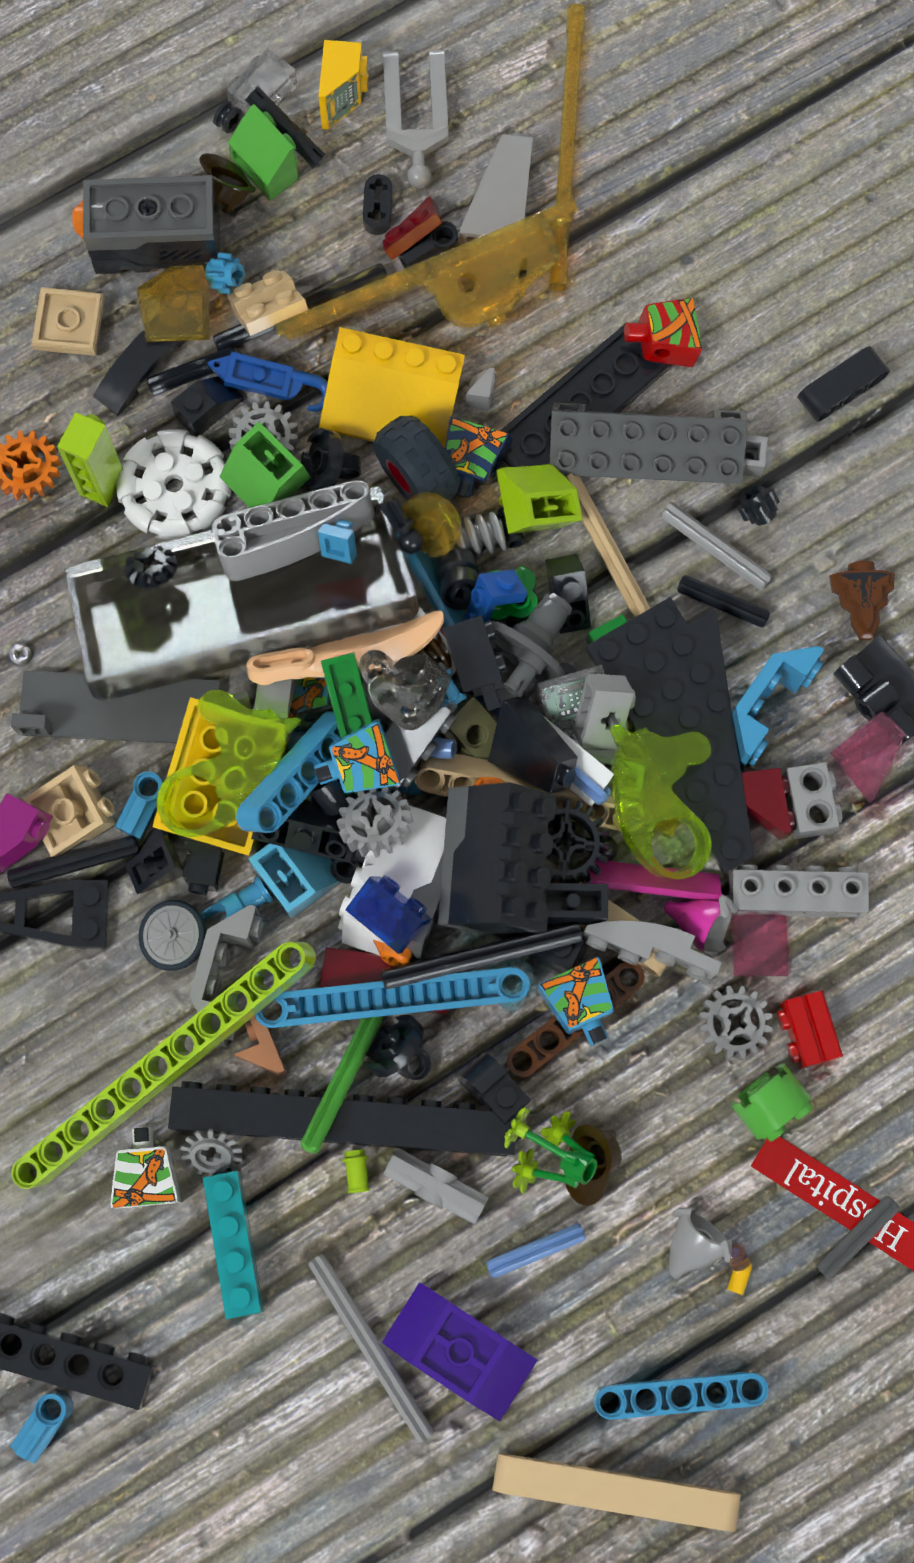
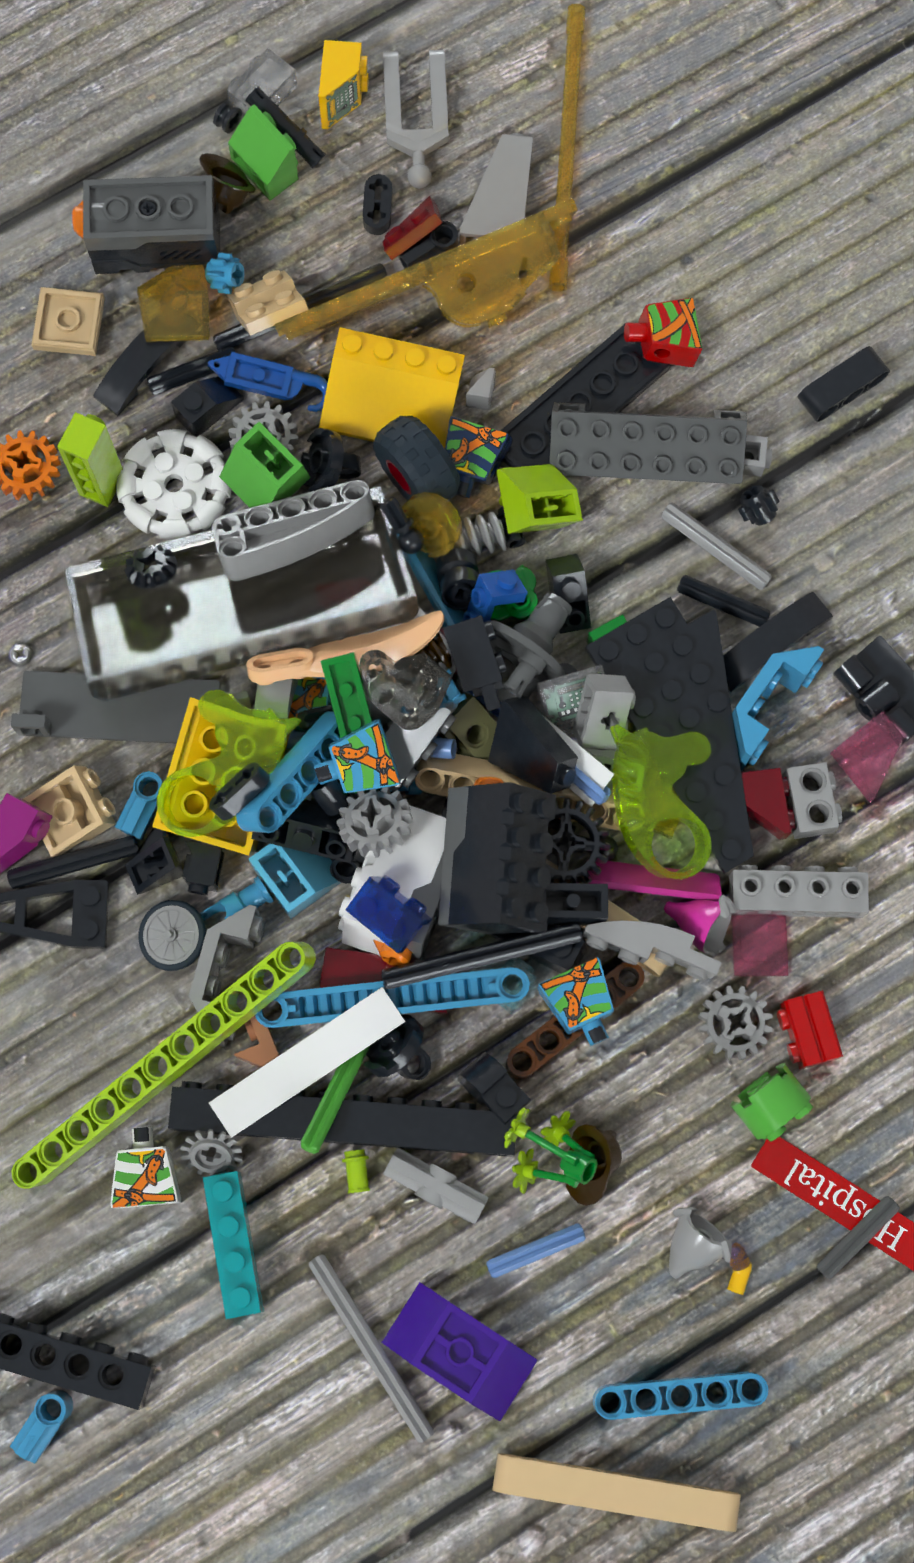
(239, 791): none -> black beam
(306, 1062): none -> white sticker
(338, 541): dark azure tile -> none
(609, 551): tan axle -> none
(774, 637): none -> black slope
(863, 594): reddish brown rock -> none

